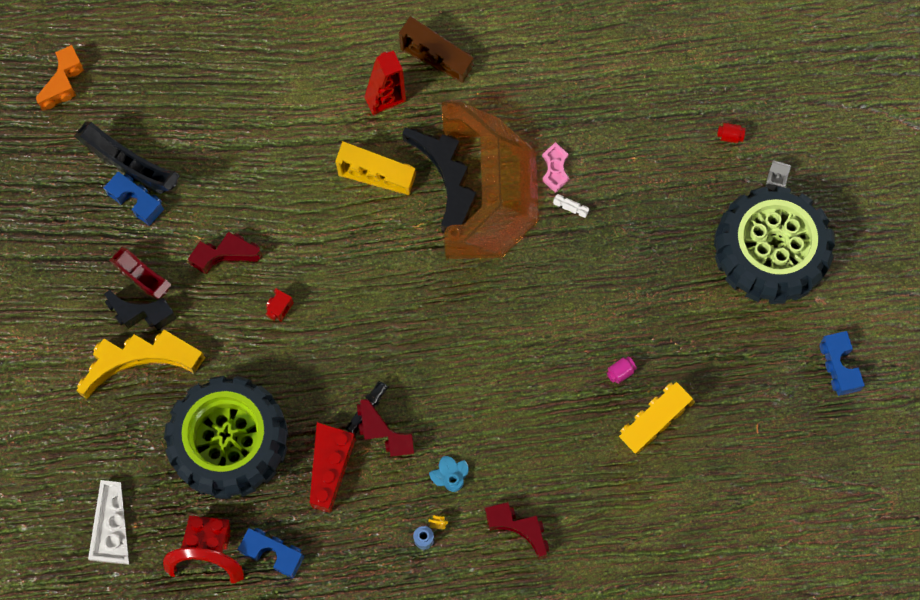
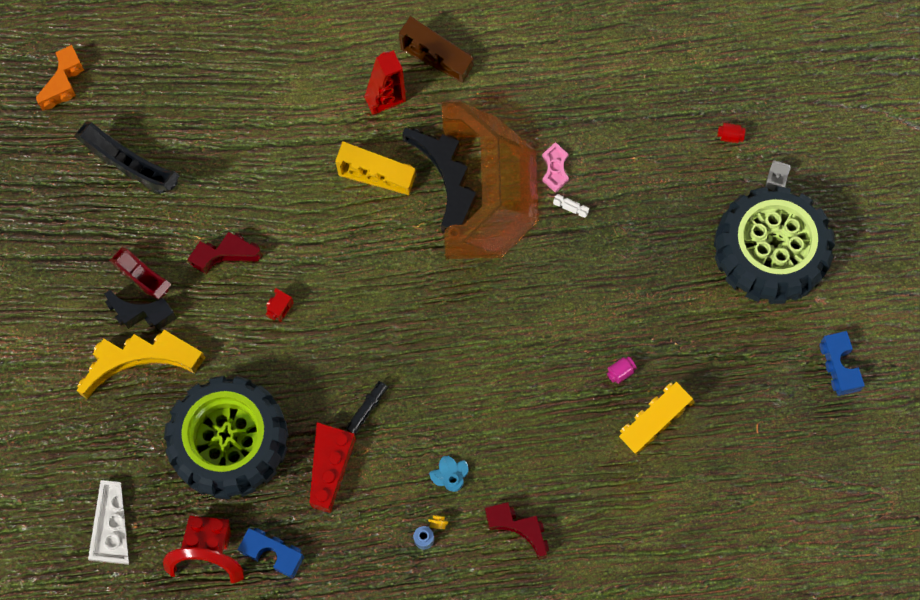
(122, 188): blue arch -> none
(375, 427): dark red arch -> none

